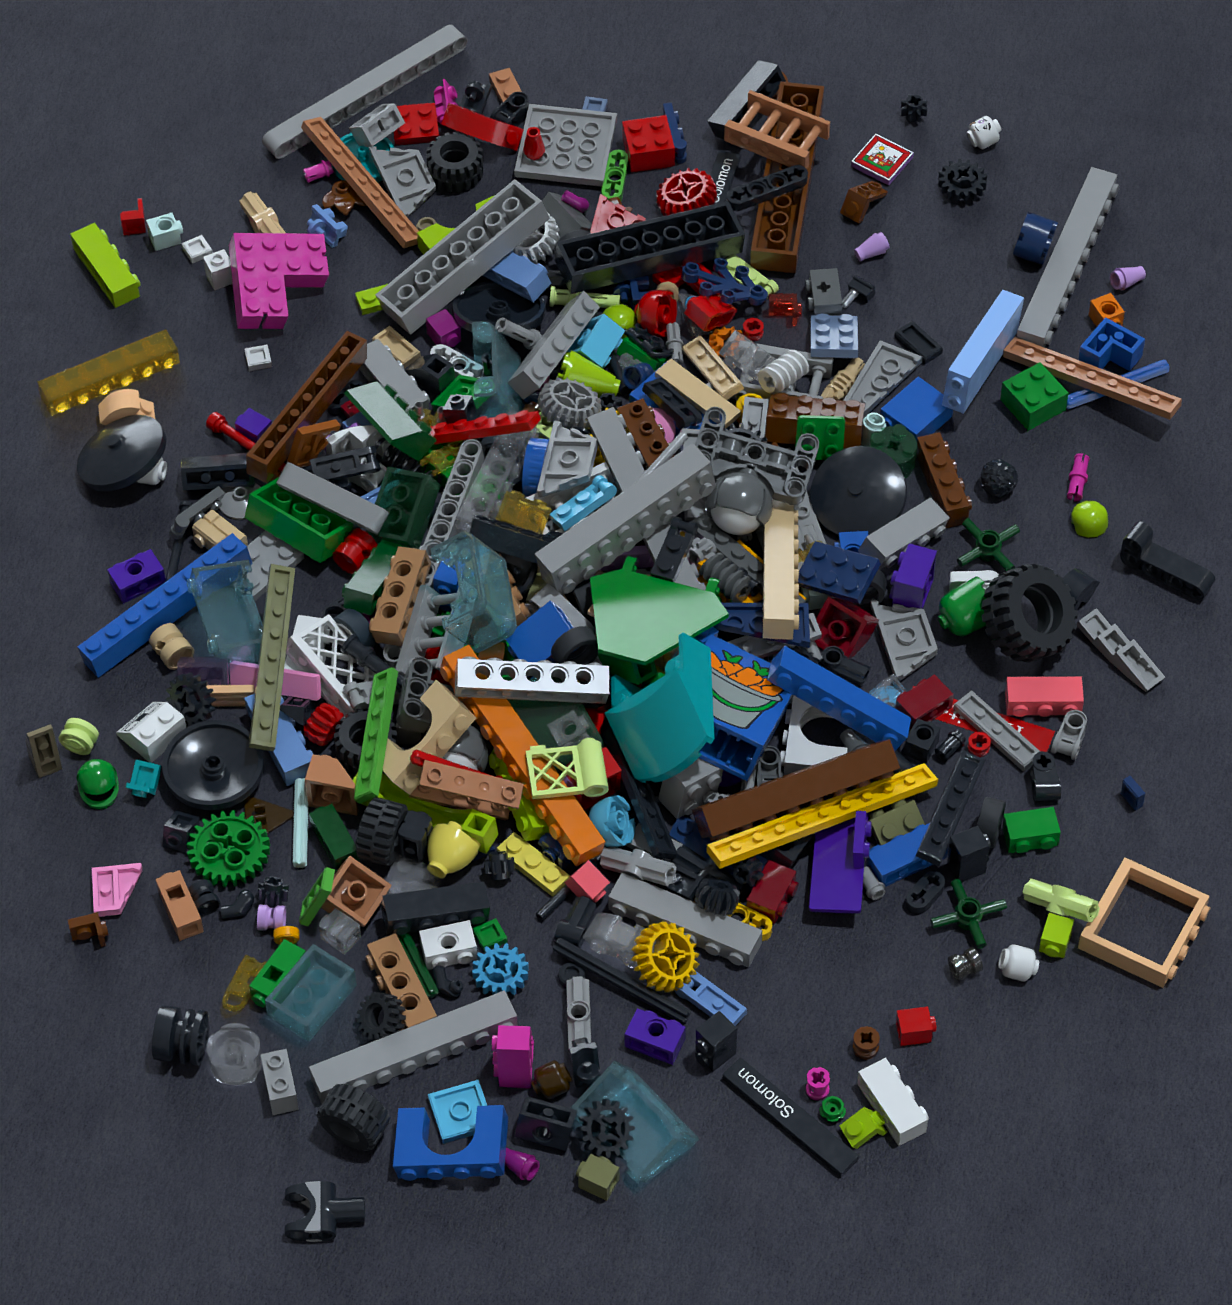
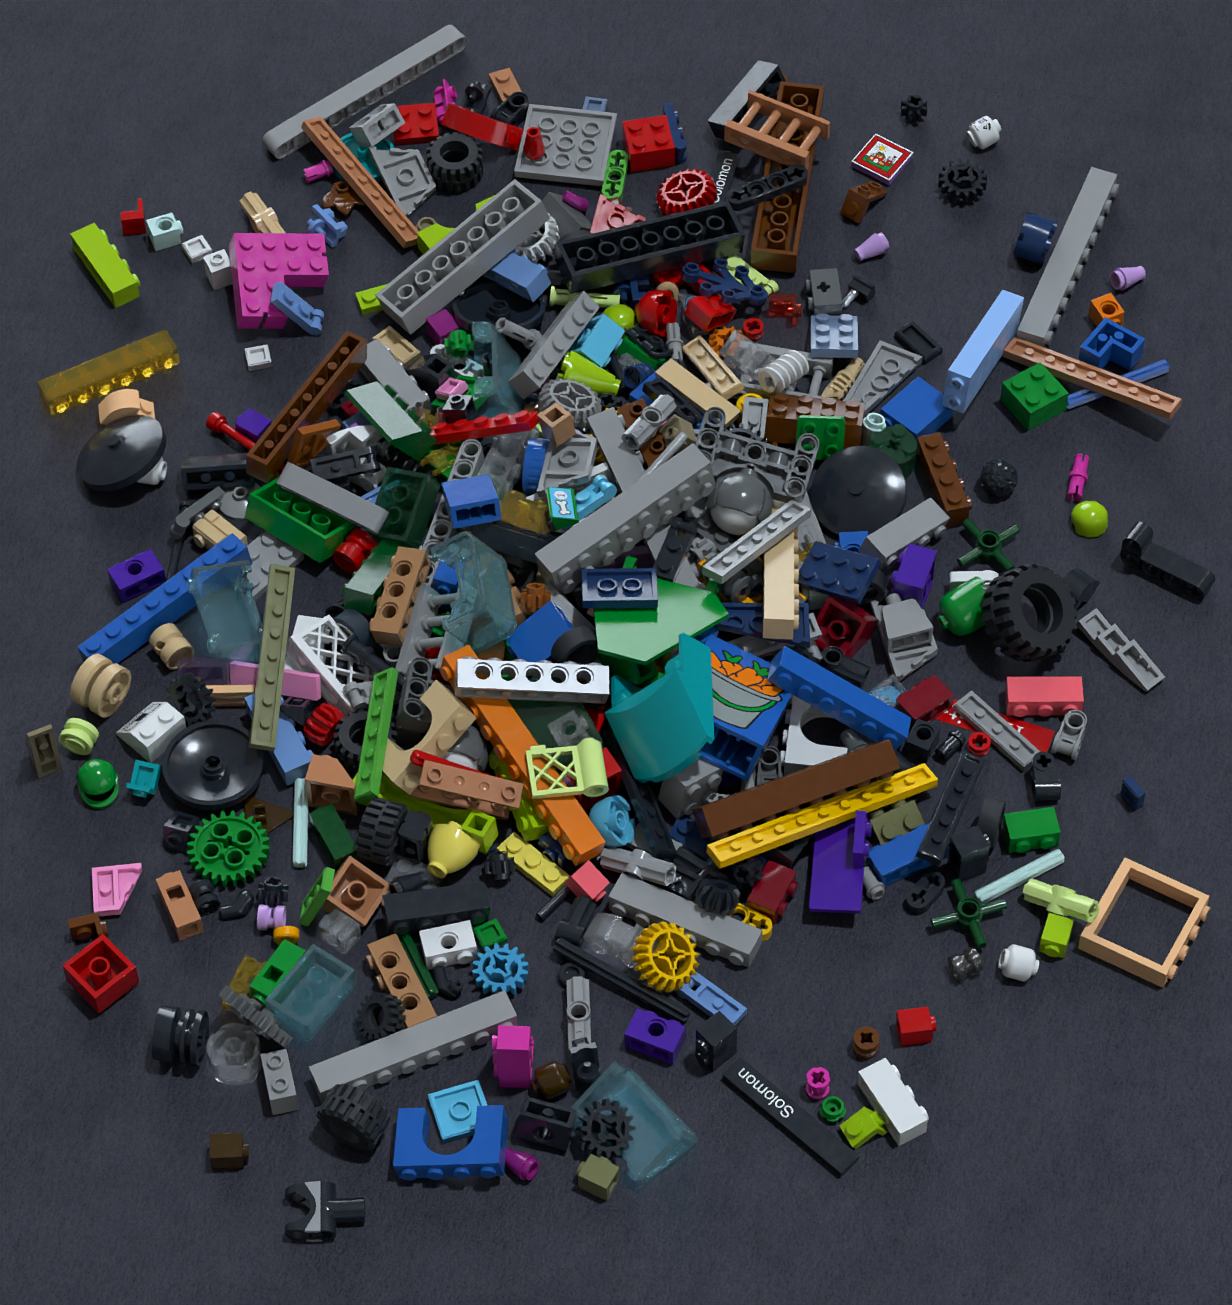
(100, 685): none -> tan wheel
(101, 973): none -> red brick
(228, 1151): none -> dark brown brick
(249, 1011): none -> dark grey gear
(297, 309): none -> medium blue plate
(408, 882): none -> black cone
(451, 387): none -> bright pink tile
(458, 344): none -> green gear
(471, 501): none -> blue brick
(535, 596): none -> dark orange gear
(557, 424): none -> medium nougat brick
(562, 507): none -> slope
(619, 588): none -> dark blue plate
(649, 422): none -> light grey piece
(673, 427): none -> dark tan brick
(756, 541): none -> light grey plate
(904, 624): none -> light grey torso
(1019, 876): none -> light aqua axle

